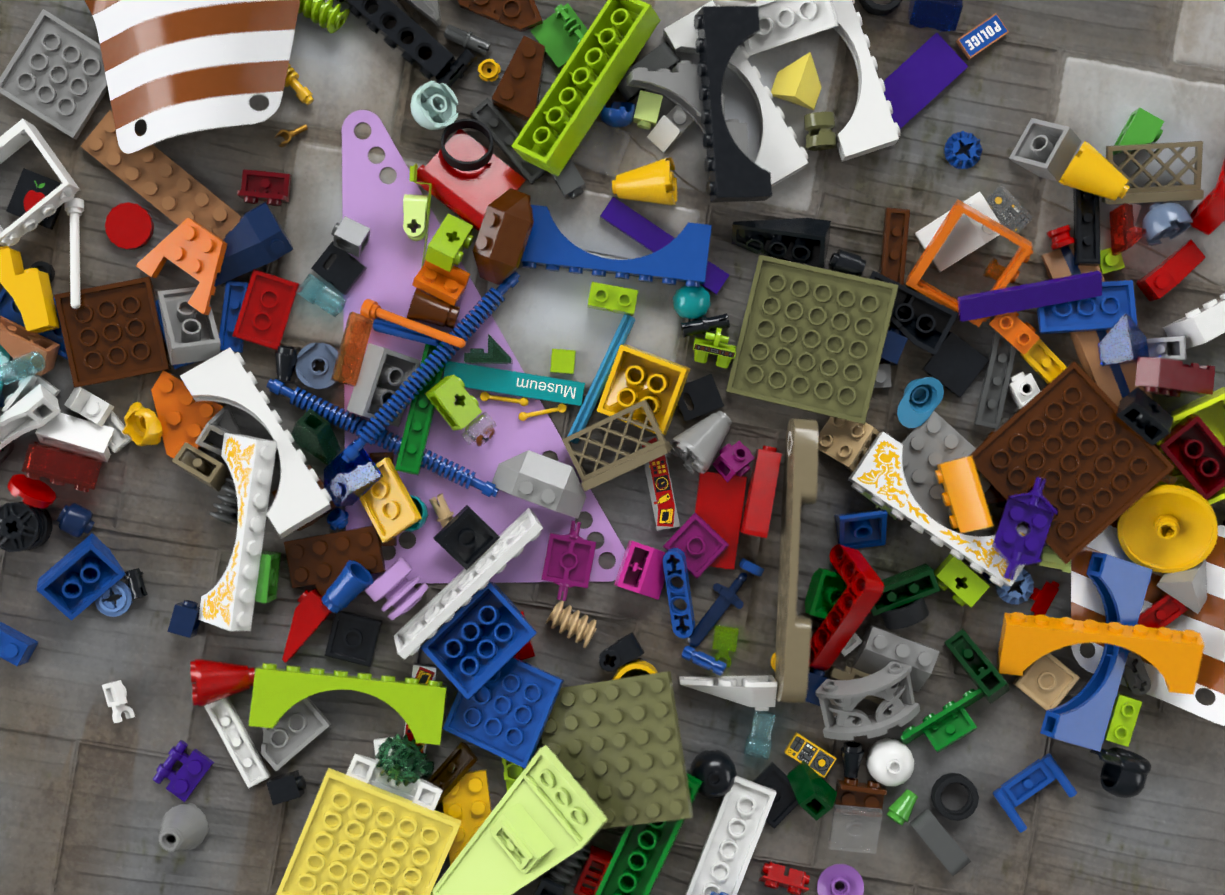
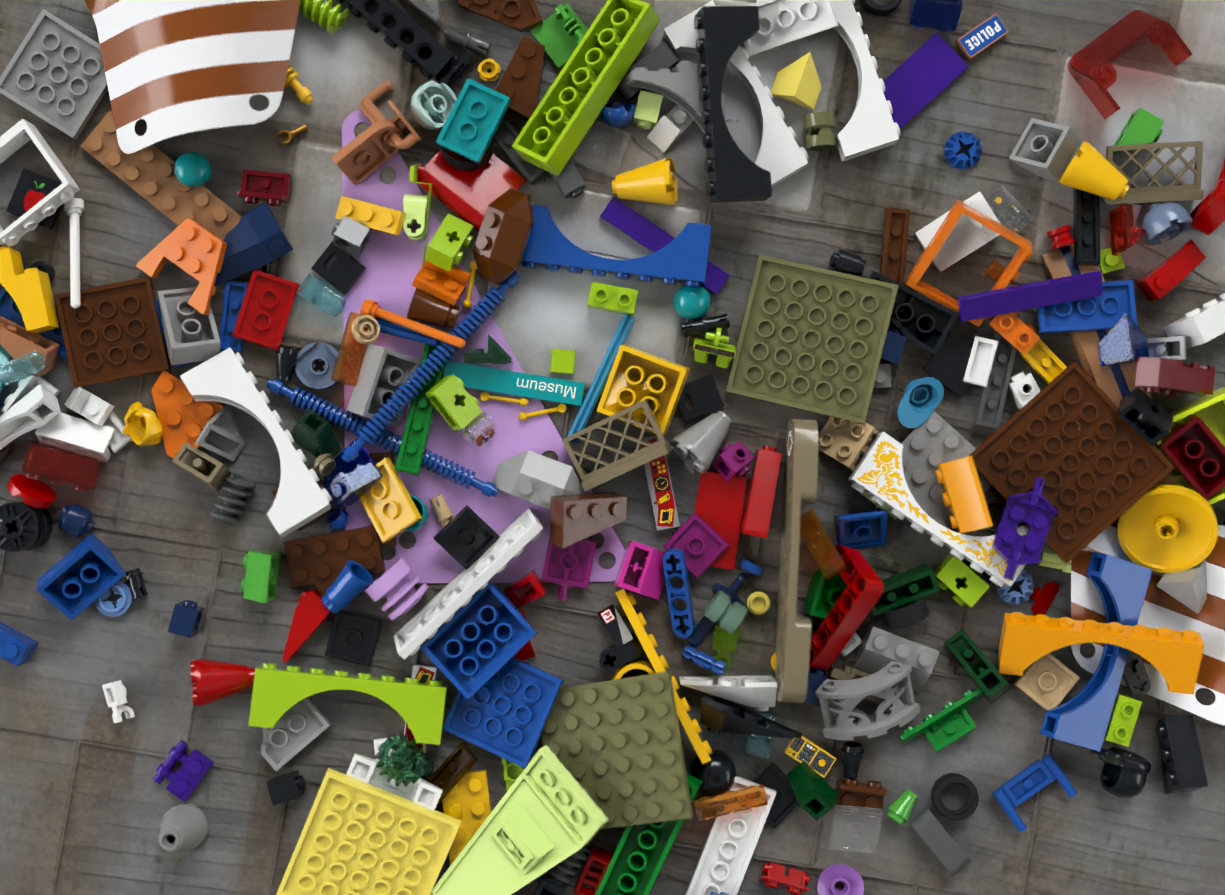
(129, 226): red tile -> none
(193, 169): none -> teal hair
(233, 598): white arch -> none
(237, 742): white tile -> none
(324, 464): none -> dark tan plate
(370, 324): none -> tan plate
(371, 215): none -> yellow plate
(378, 141): none -> nougat plate
(467, 303): none -> yellow hinge
(473, 121): none -> teal plate
(526, 589): none -> red slope
(572, 623): tan piece -> none
(584, 515): none -> wedge
(615, 625): none -> sticker
(660, 664): none -> yellow plate
(725, 612): none -> sand green wheel
(730, 718): none -> black wedge
(730, 802): none -> clear orange plate
(758, 603): none -> light yellow plate
(785, 239): black wedge -> none
(820, 545): none -> clear orange plate
(890, 762): white cylinder -> none
(980, 361): none -> white tile
(1092, 64): none -> clear red windscreen
(1161, 612): red plate -> none
(1180, 755): none -> black wedge

